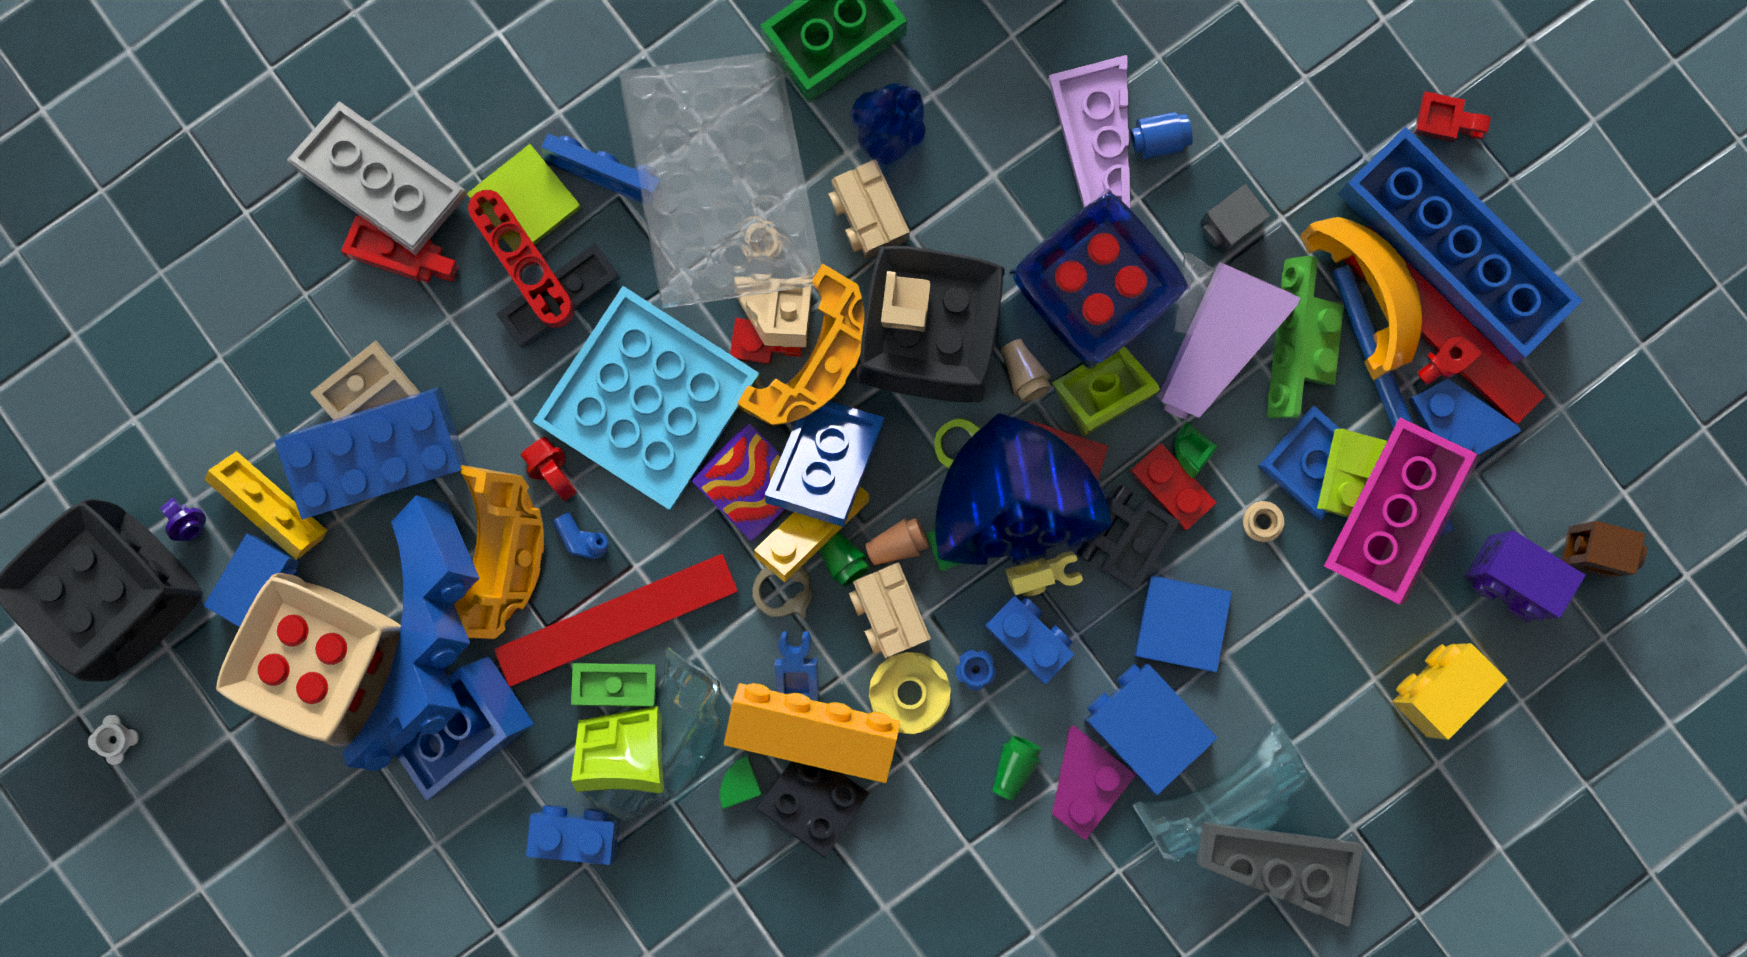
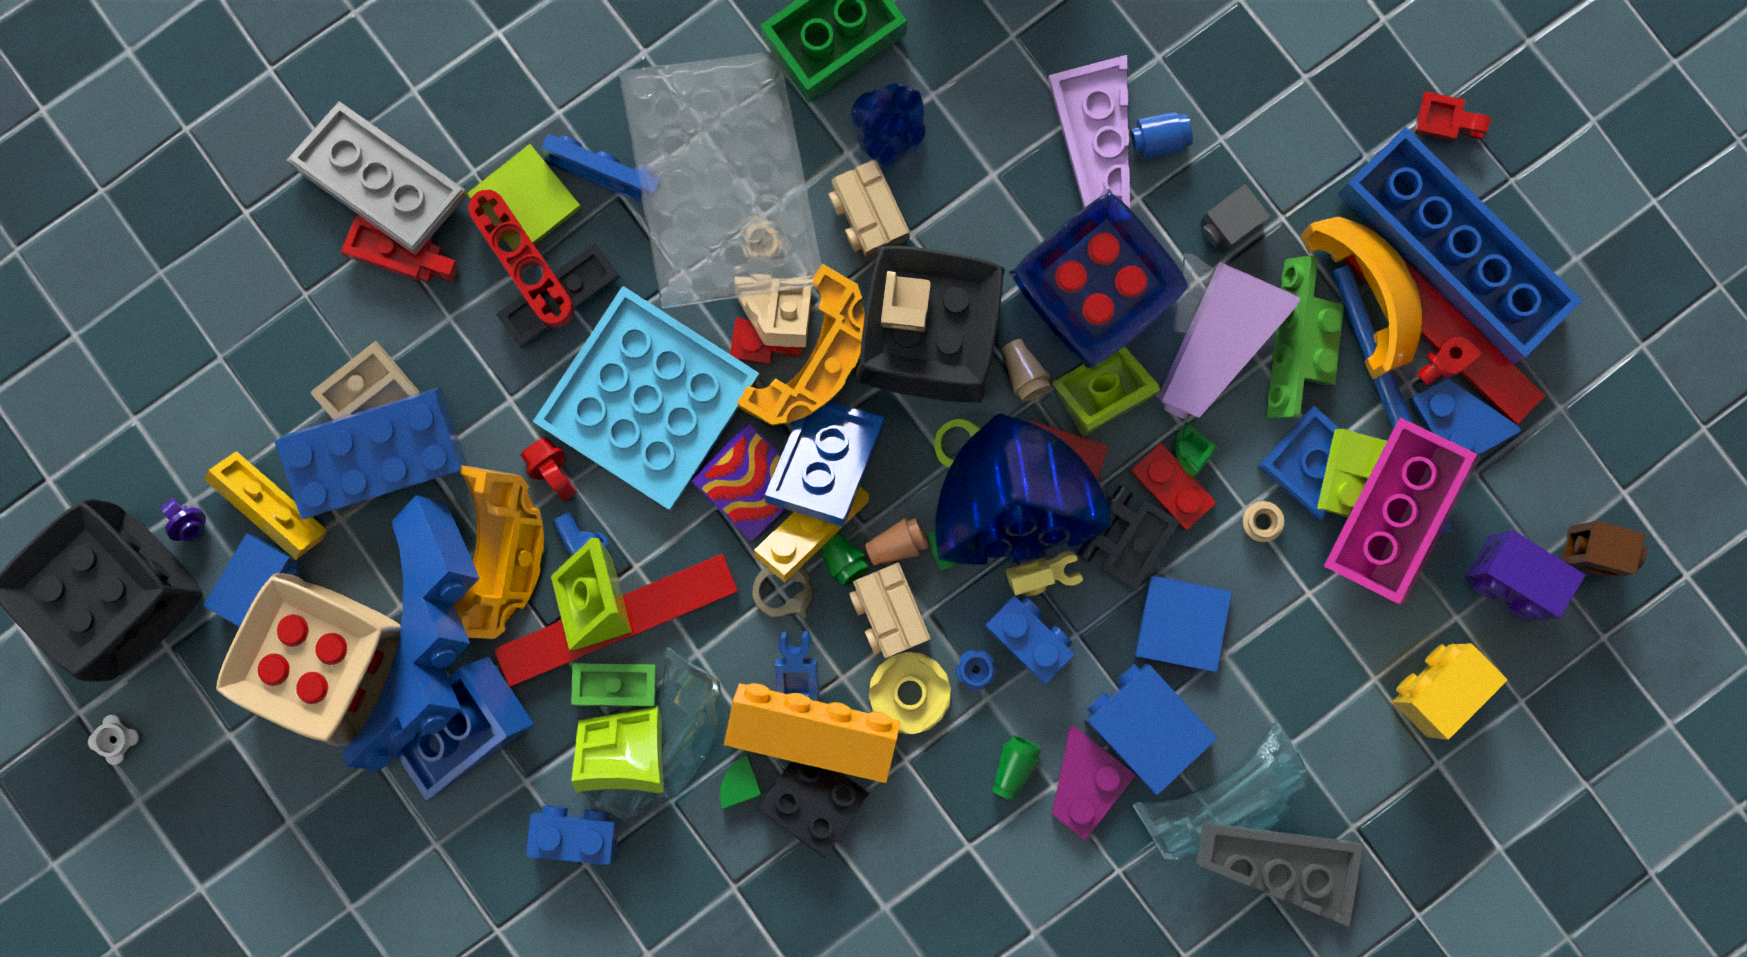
(590, 597): none -> lime slope

